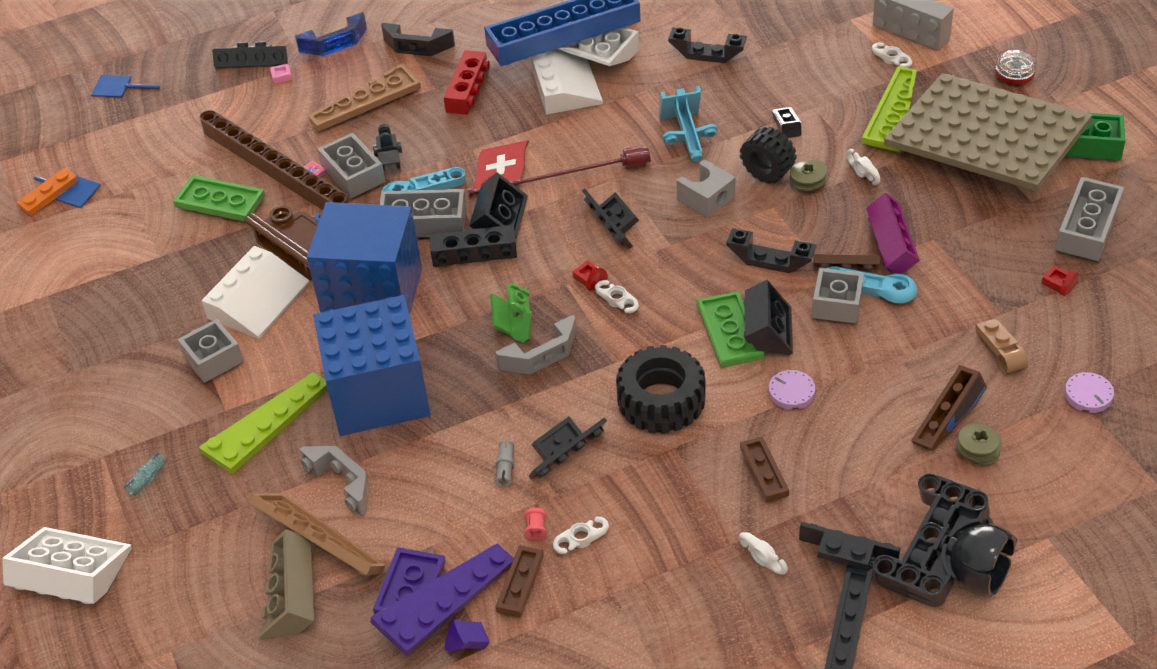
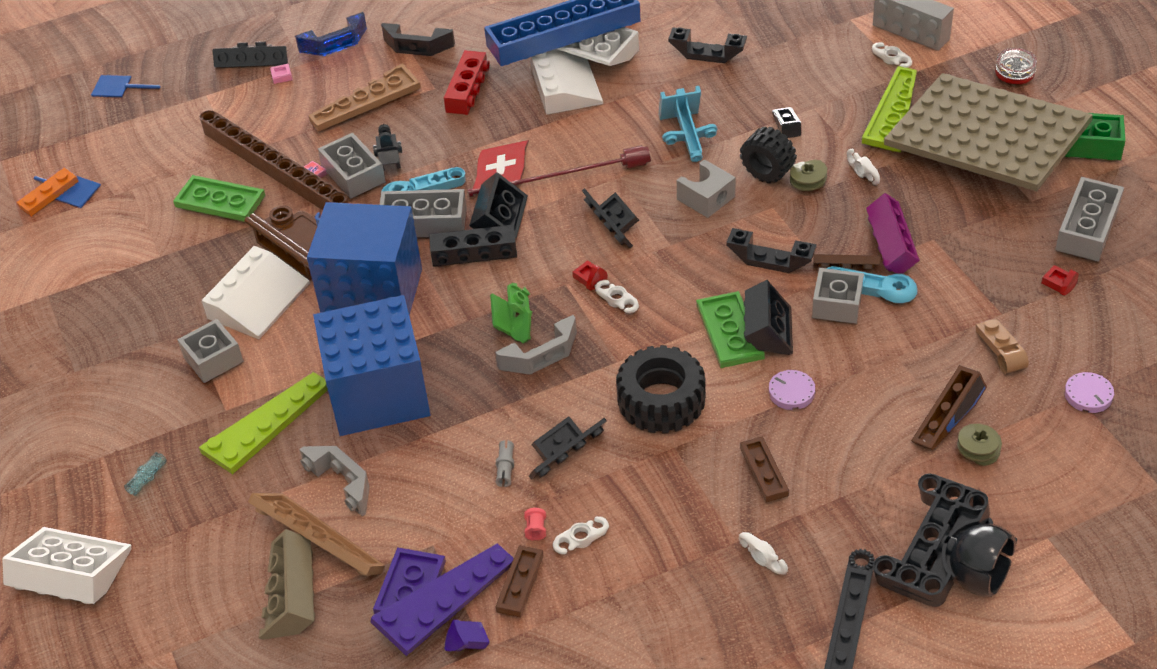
(844, 547): black bracket -> none

